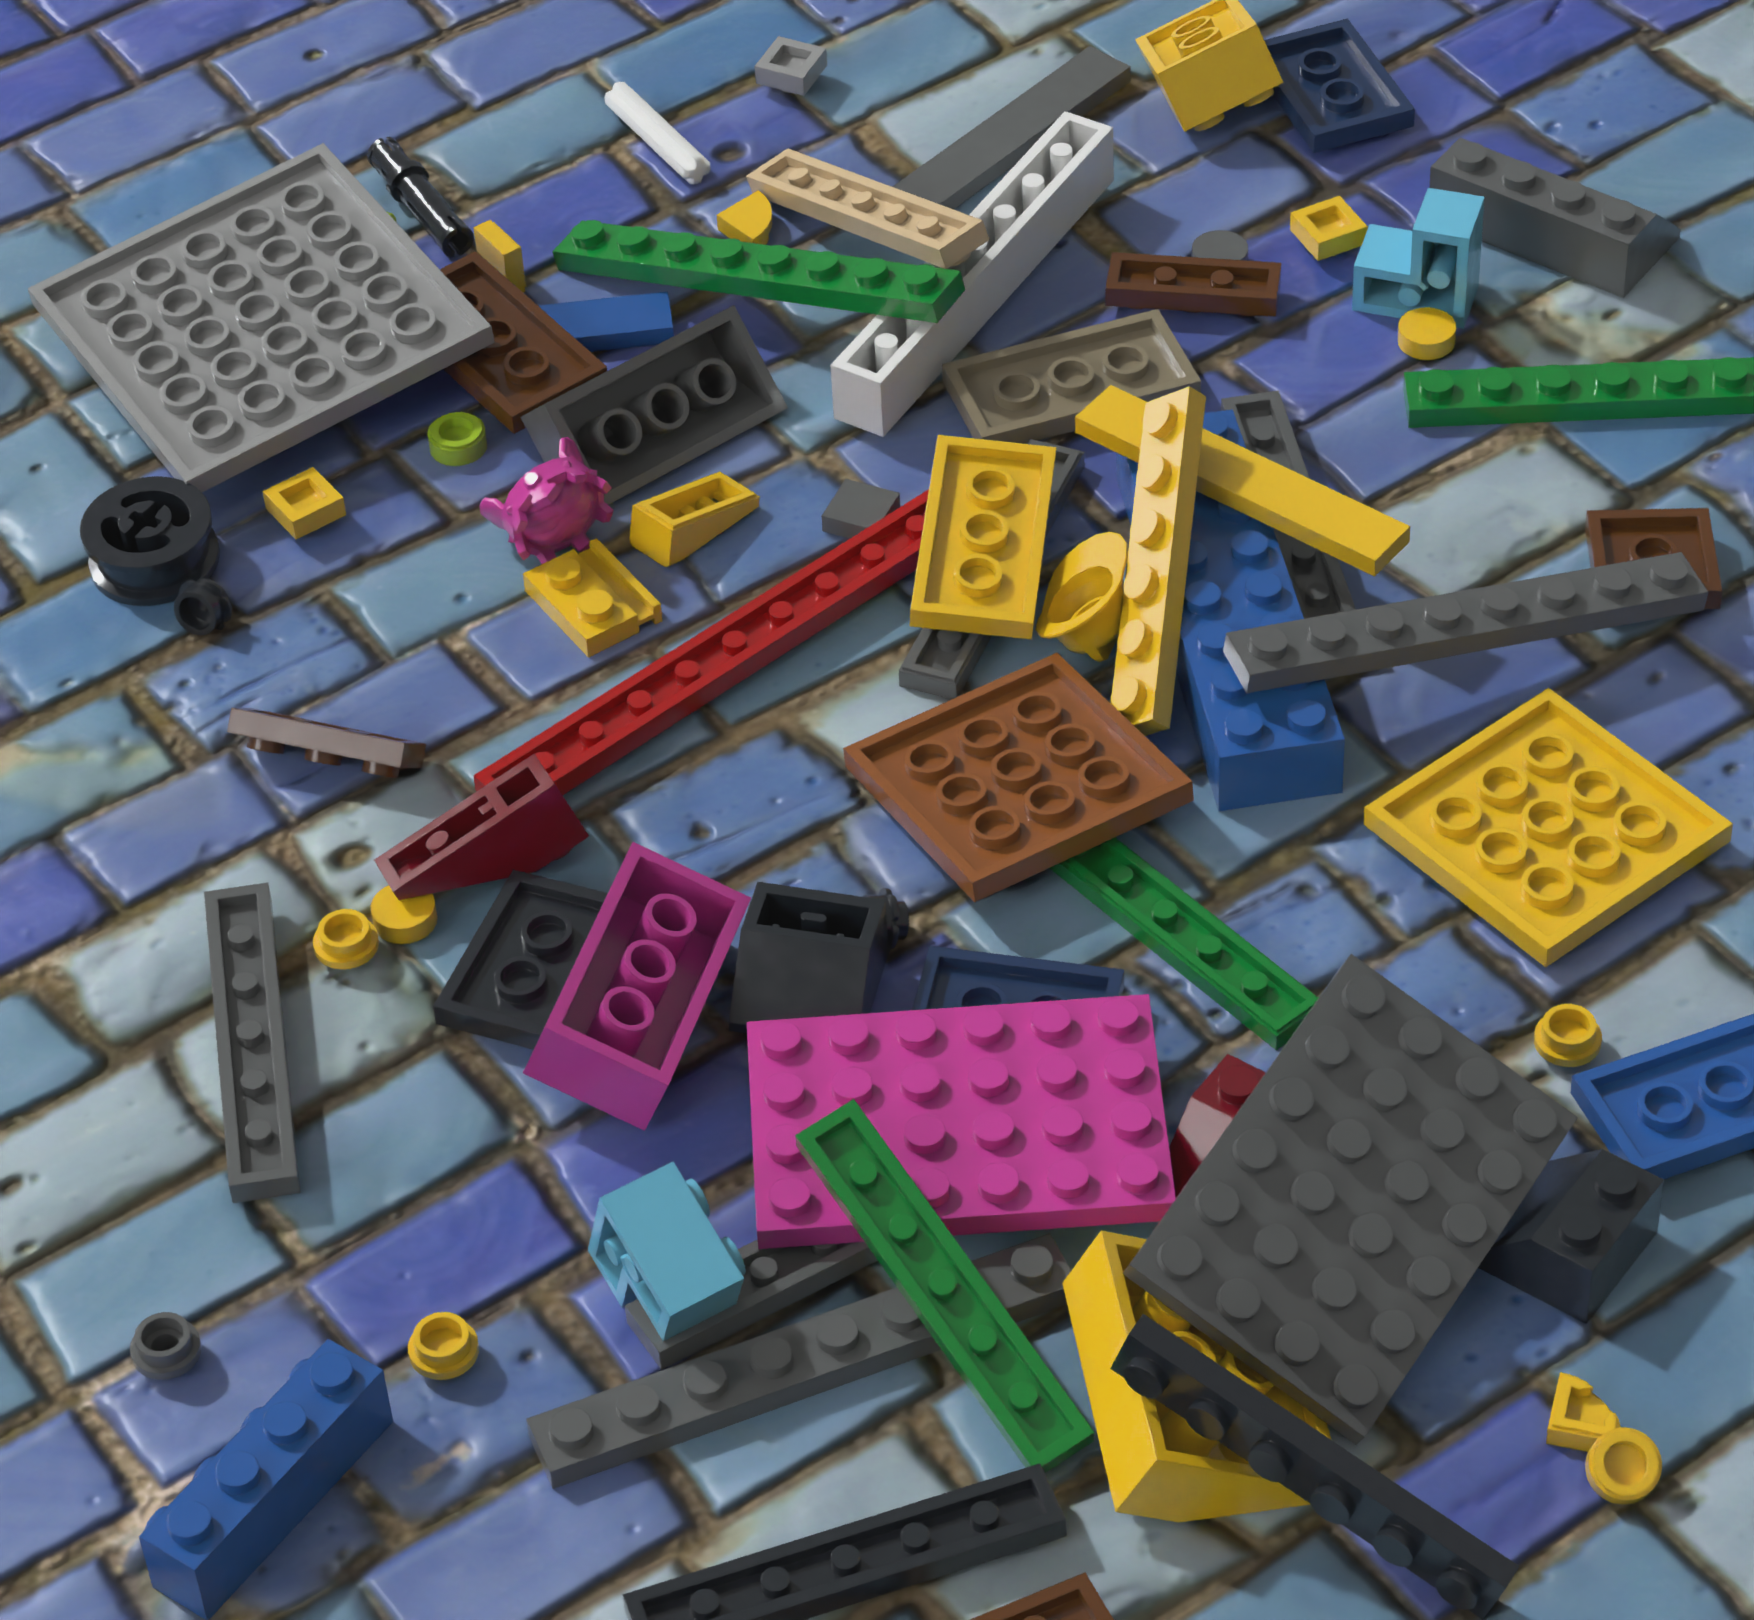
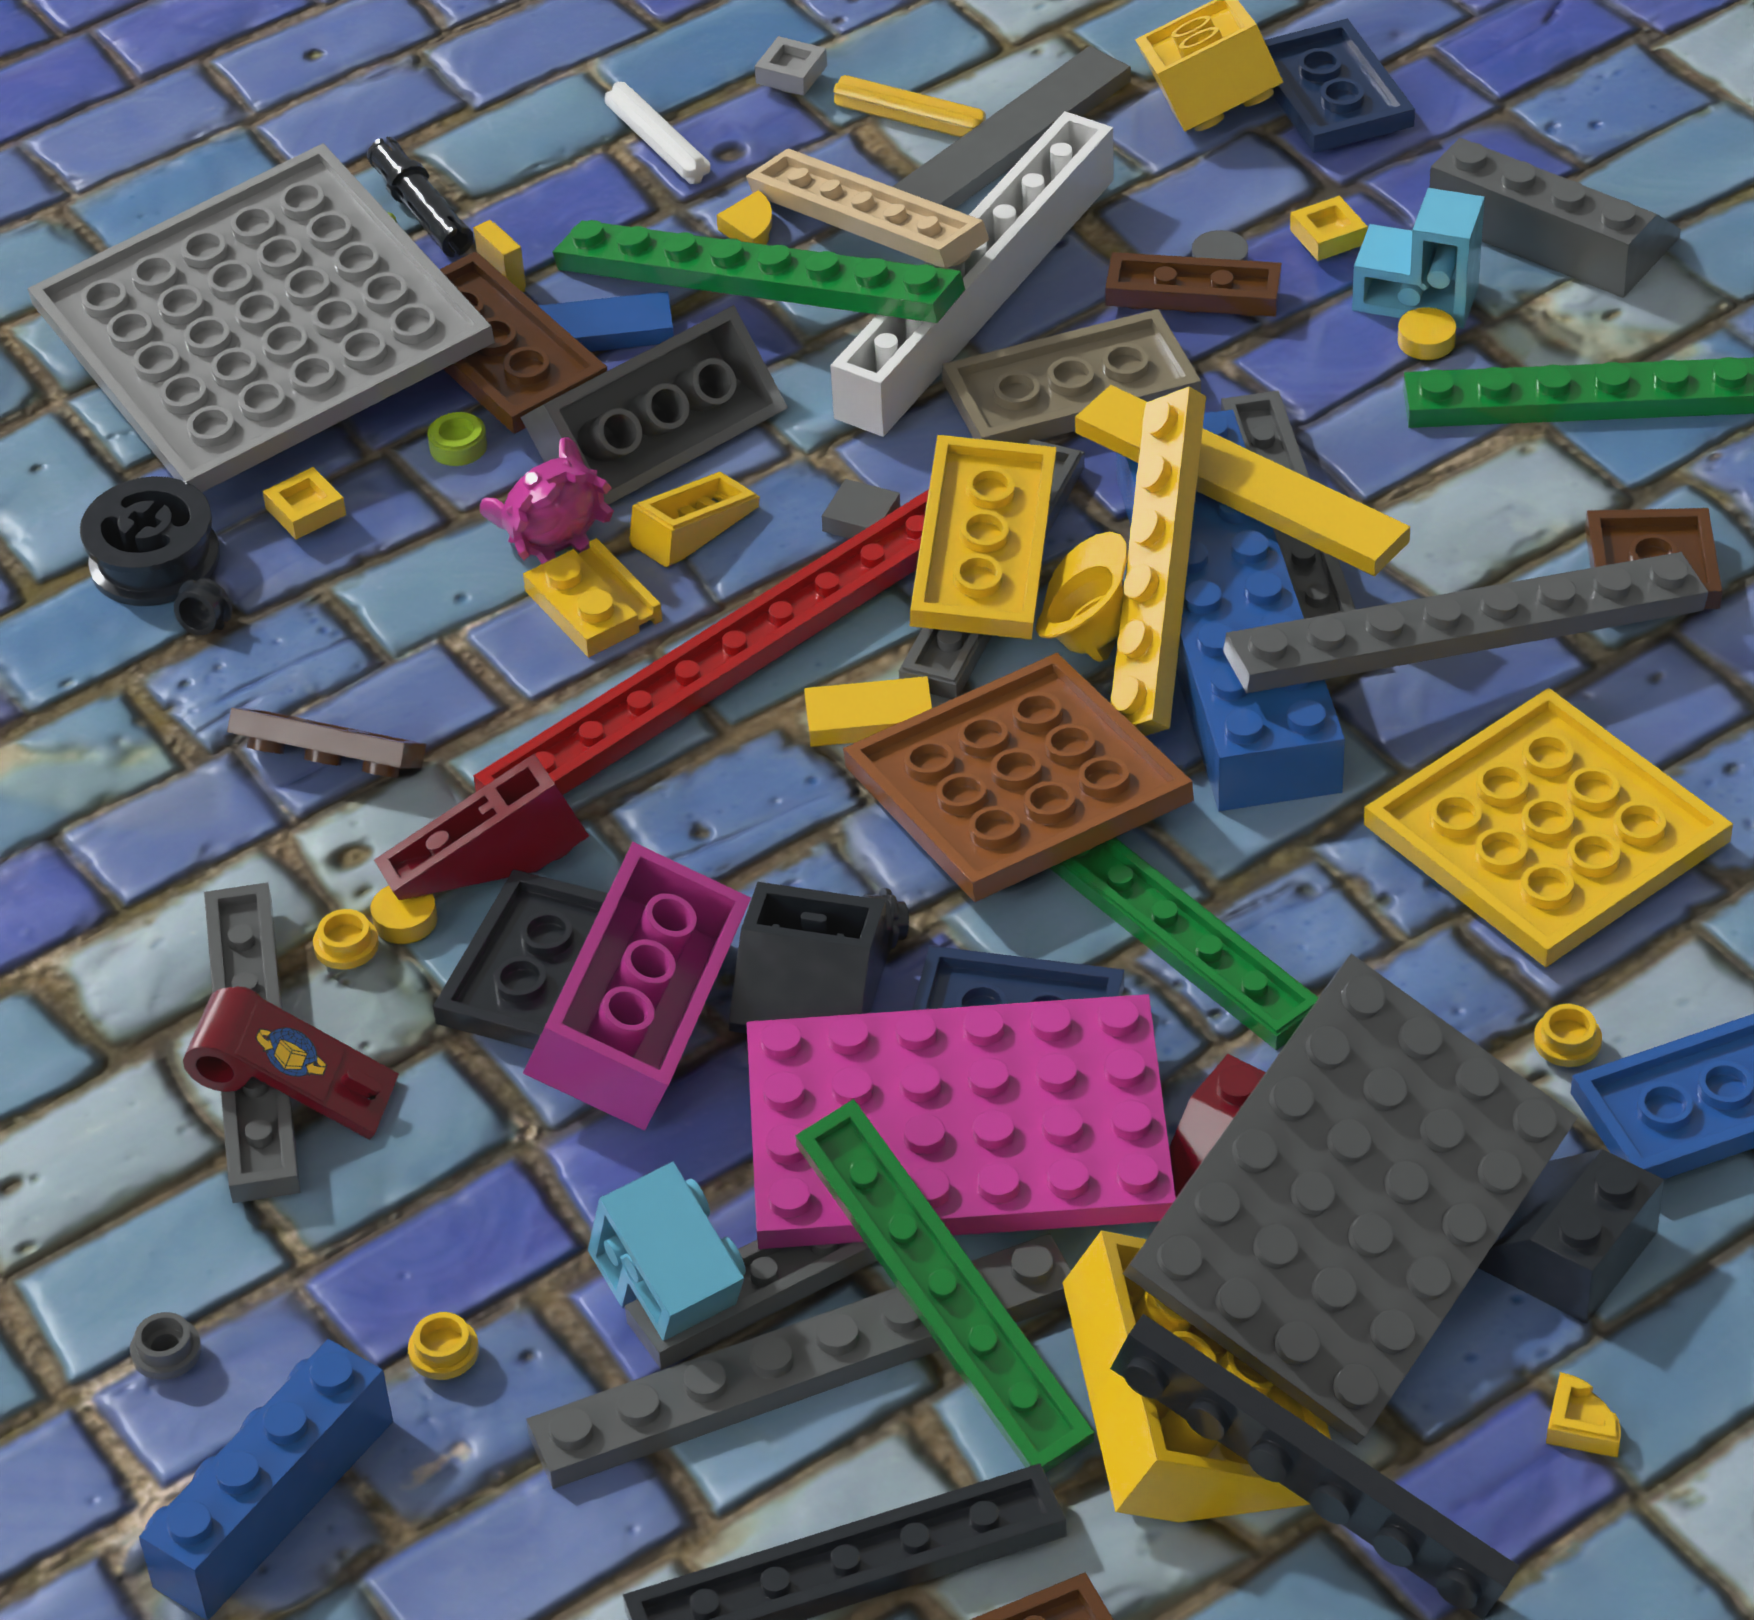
(252, 1037): none -> dark red door
(862, 709): none -> yellow tile
(906, 106): none -> yellow axle
(1623, 1465): yellow tile -> none

